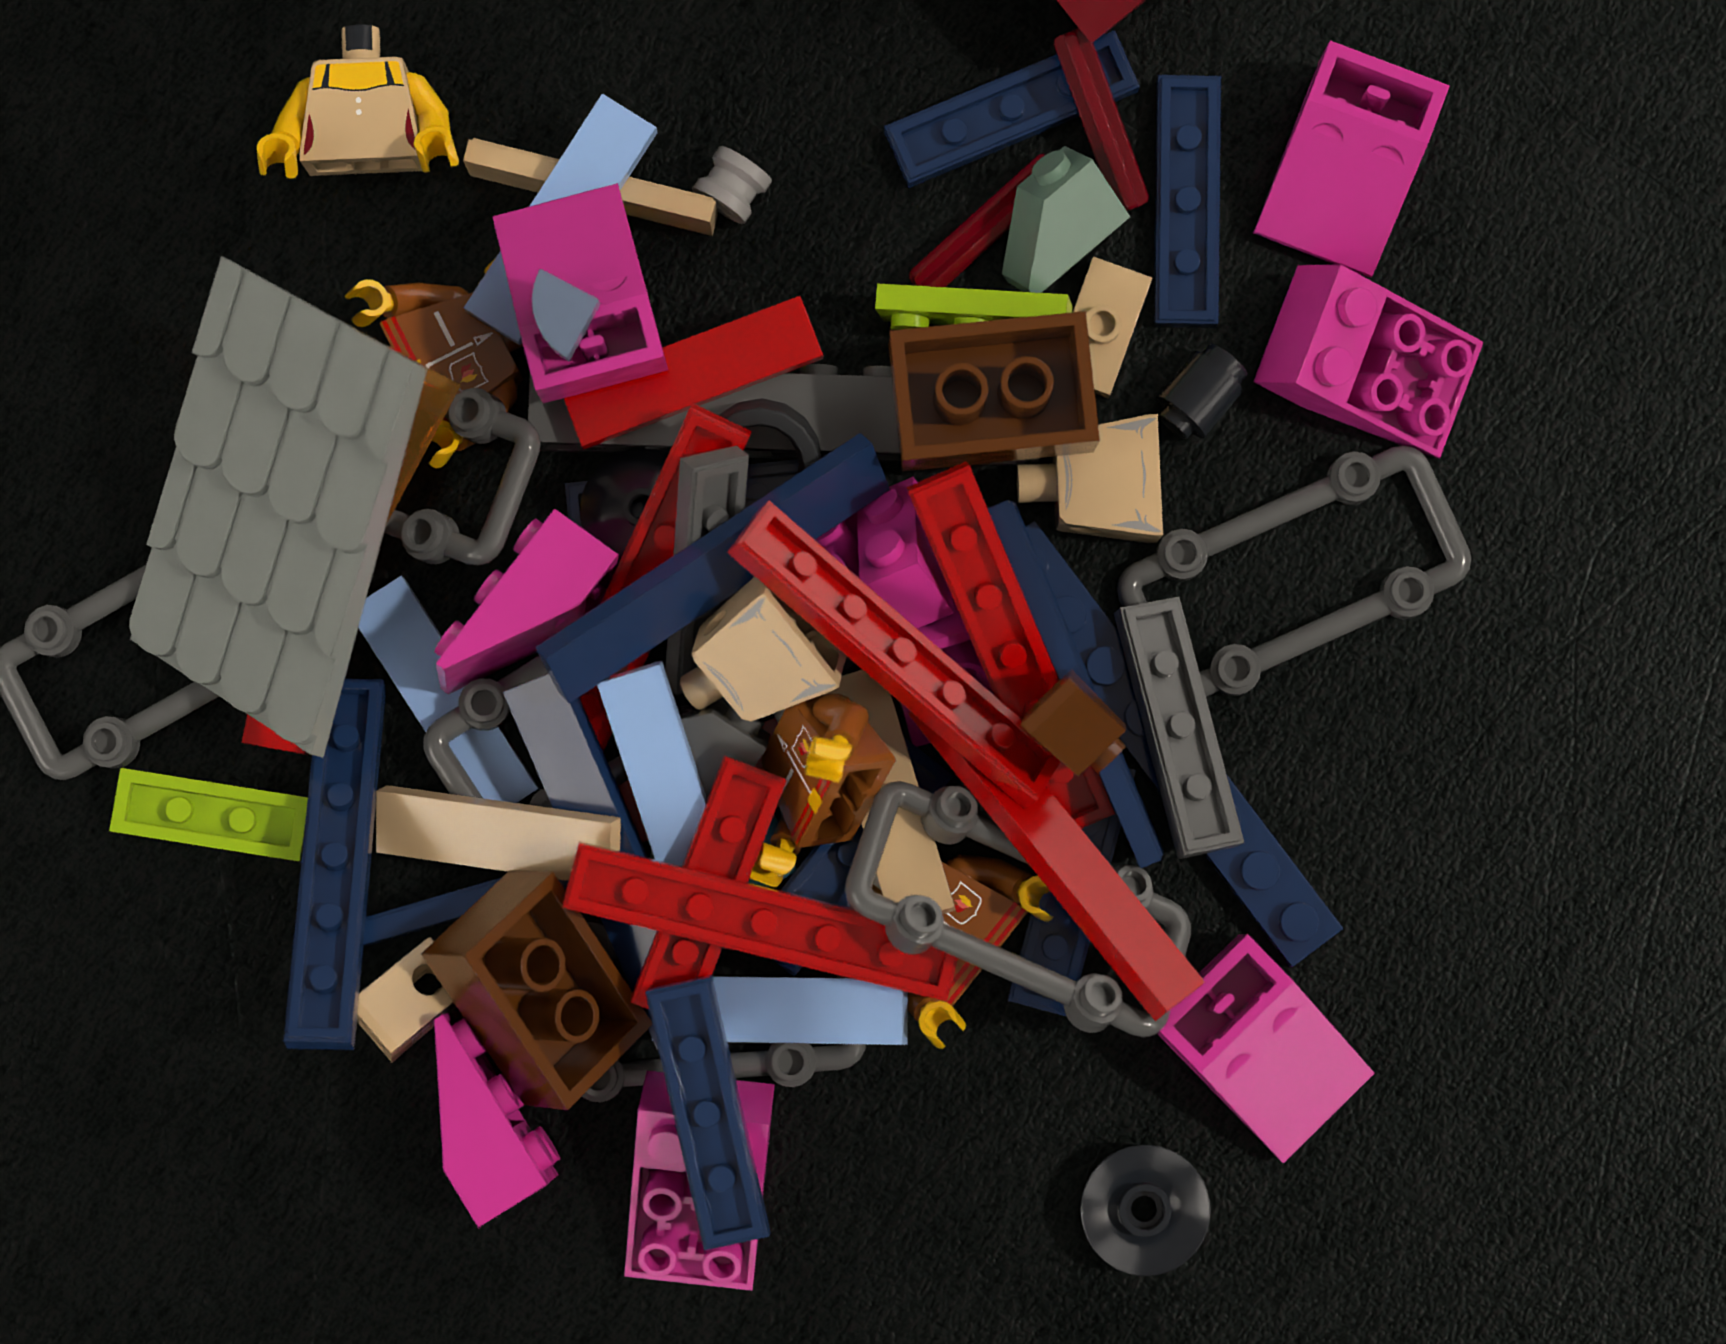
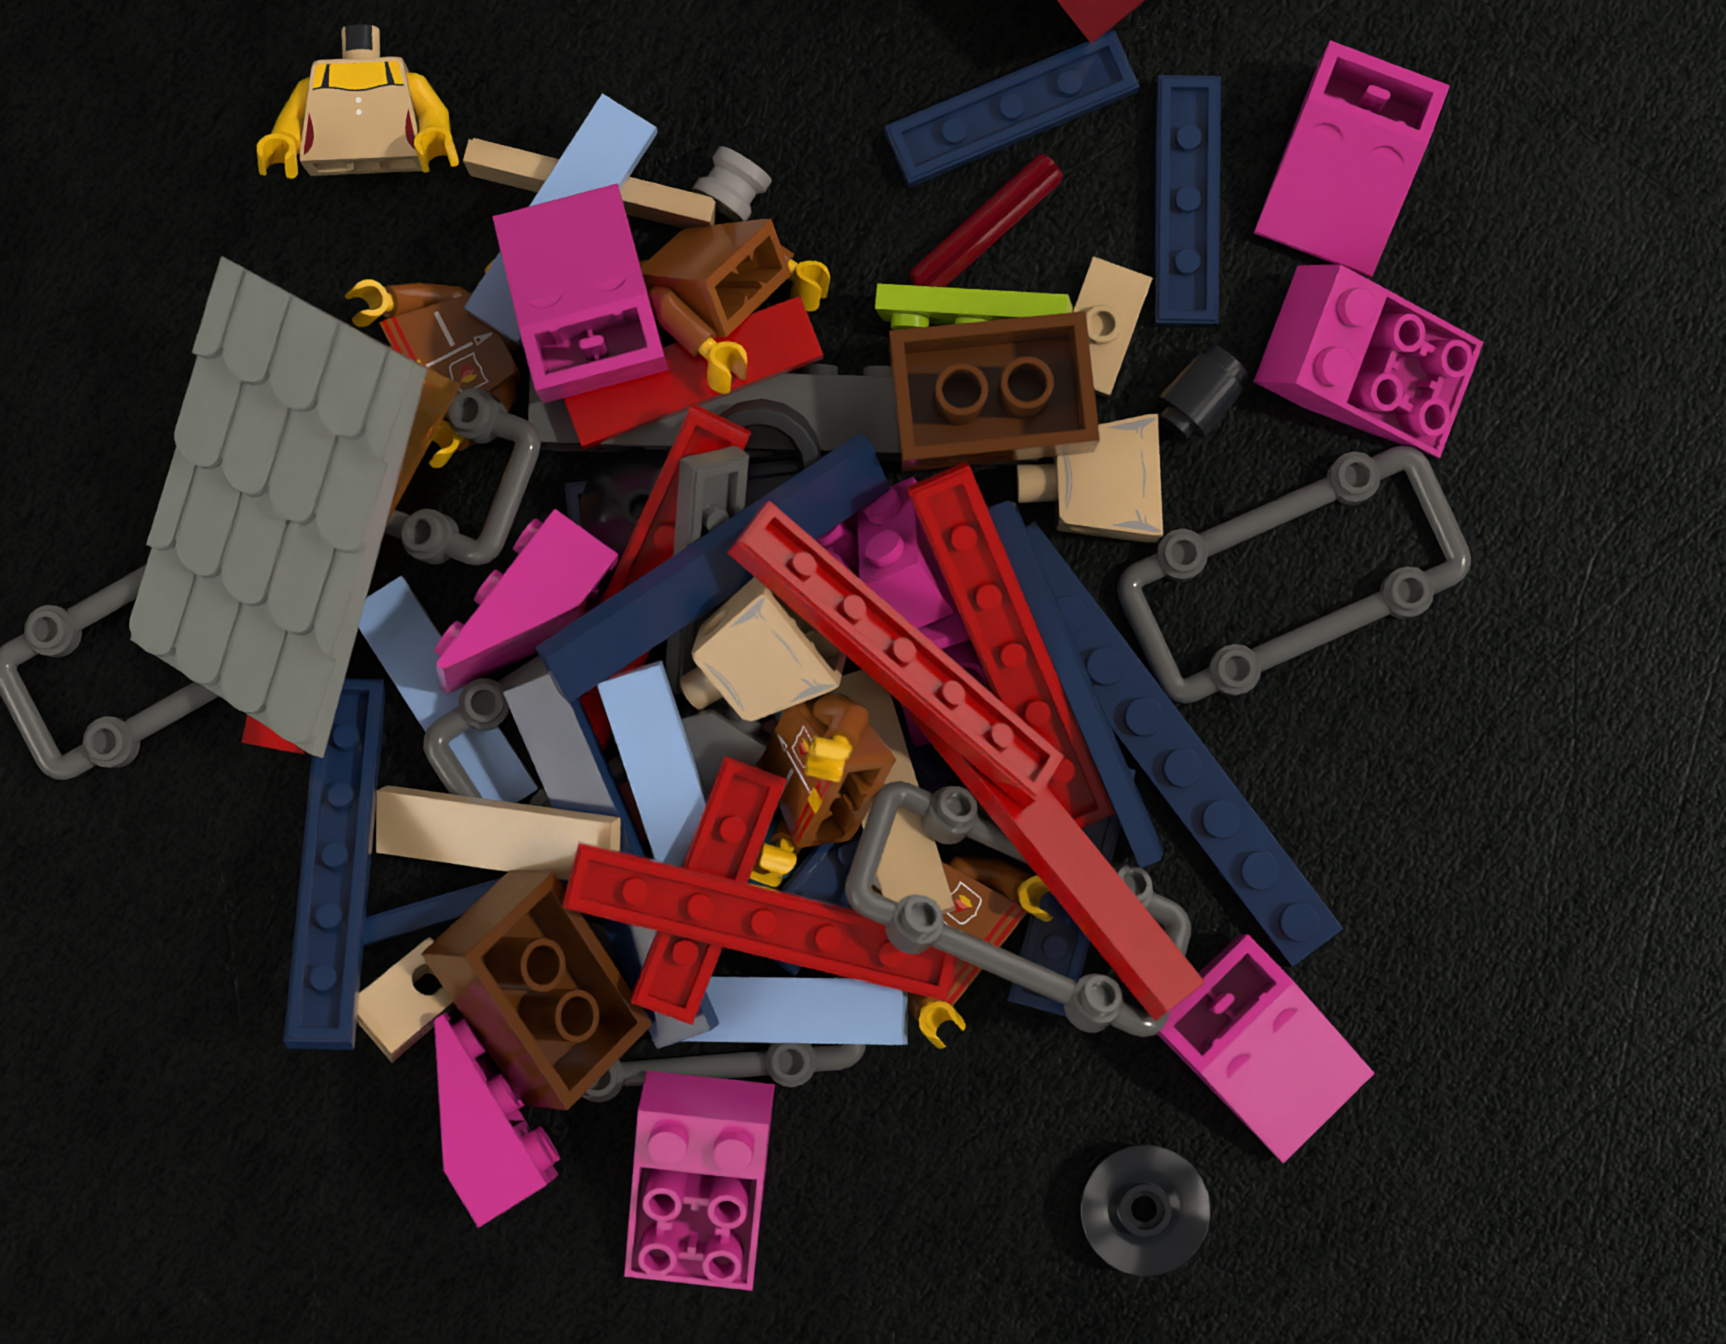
(209, 814): lime plate -> none
(562, 312): sand blue tile -> none
(708, 1112): dark blue tile -> none
(715, 279): none -> dark orange torso
(1058, 219): sand green slope -> none
(1076, 725): reddish brown slope -> none
(1100, 118): dark red axle -> none
(1178, 727): dark grey tile -> none

